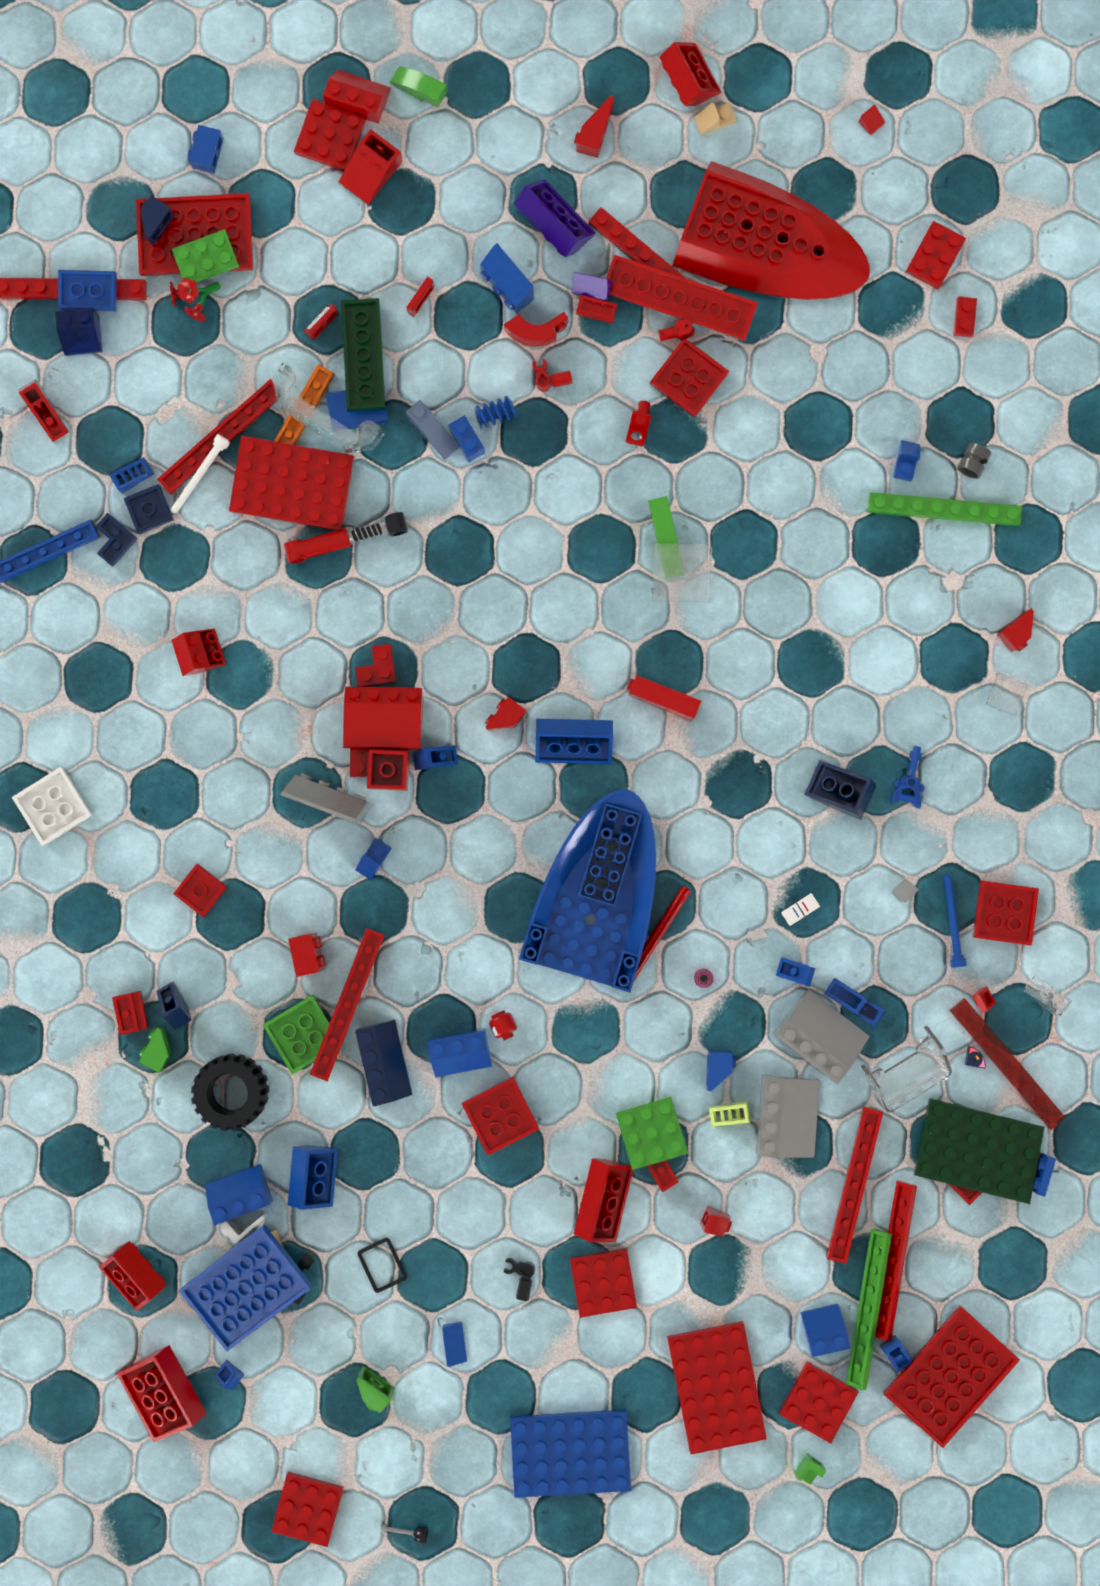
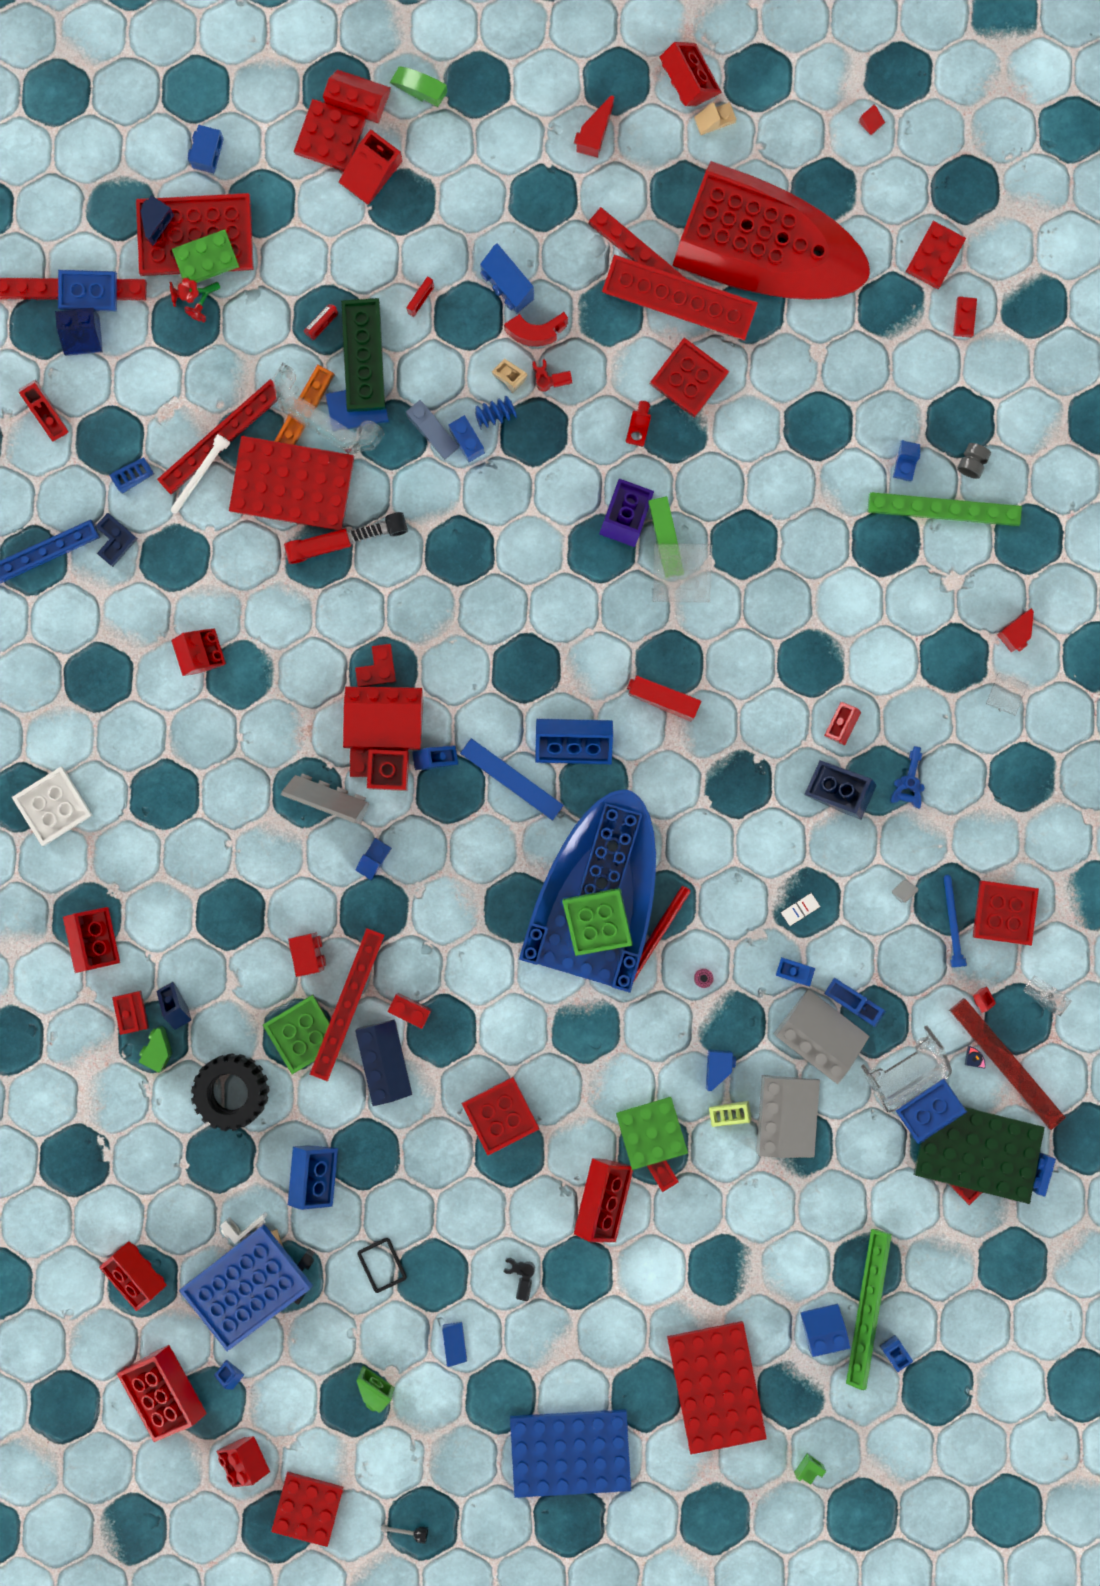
(91, 939): none -> red slope
(148, 509): dark blue tile -> none
(200, 890): red tile -> none
(237, 1194): blue slope -> none
(243, 1462): none -> red slope
(409, 1010): none -> red brick
(459, 1052): blue slope -> none
(503, 1025): red head -> none
(507, 716): red slope -> none
(510, 375): none -> tan slope
(511, 779): none -> blue tile
(554, 217): dark purple slope -> none
(591, 286): slope -> none
(596, 309): red plate -> none
(597, 922): none -> bright green plate
(603, 1282): red plate -> none
(626, 512): none -> dark purple slope
(682, 329): red piece -> none
(715, 1222): red slope -> none
(818, 1402): red plate -> none
(842, 723): none -> red slope
(854, 1185): red plate -> none
(899, 1228): red plate -> none
(931, 1111): none -> blue tile
(951, 1376): red plate -> none

